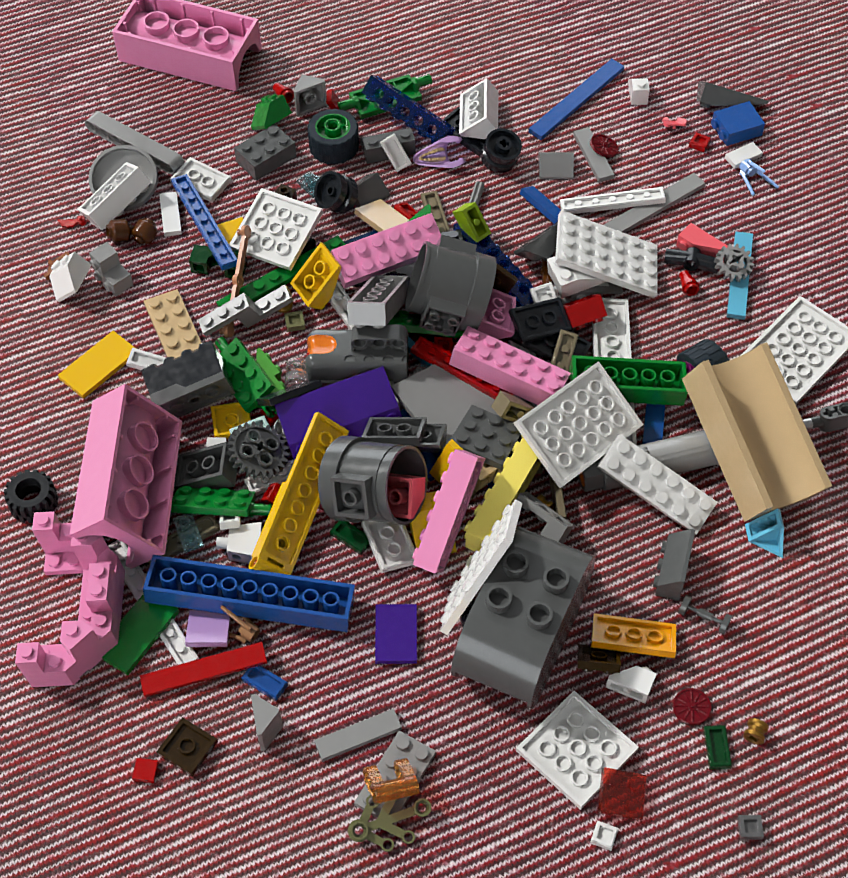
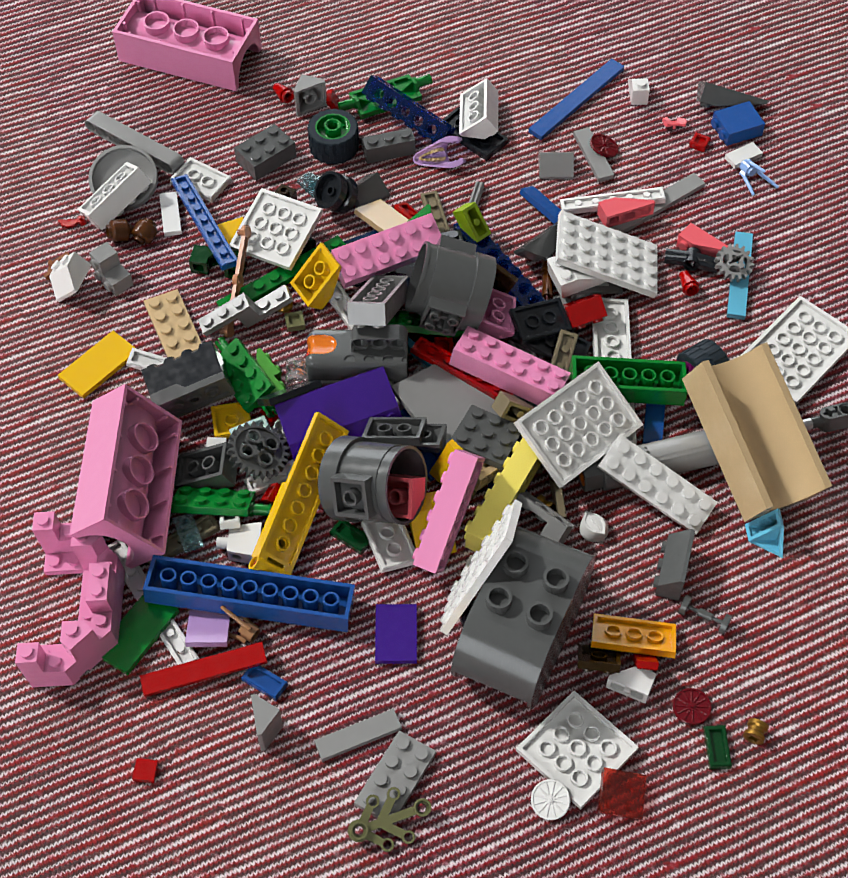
(29, 483): black tyre -> none
(187, 746): dark brown plate -> none
(270, 111): green slope -> none
(383, 791): clear orange connector -> none
(395, 152): white tile -> none
(501, 150): black wheel -> none
(544, 292): white bracket -> none
(550, 799): none -> white wheel
(593, 527): none -> white hat
(604, 835): white tile -> none
(622, 210): none -> coral slope
(645, 662): none -> red tile
(750, 827): flat silver plate -> none

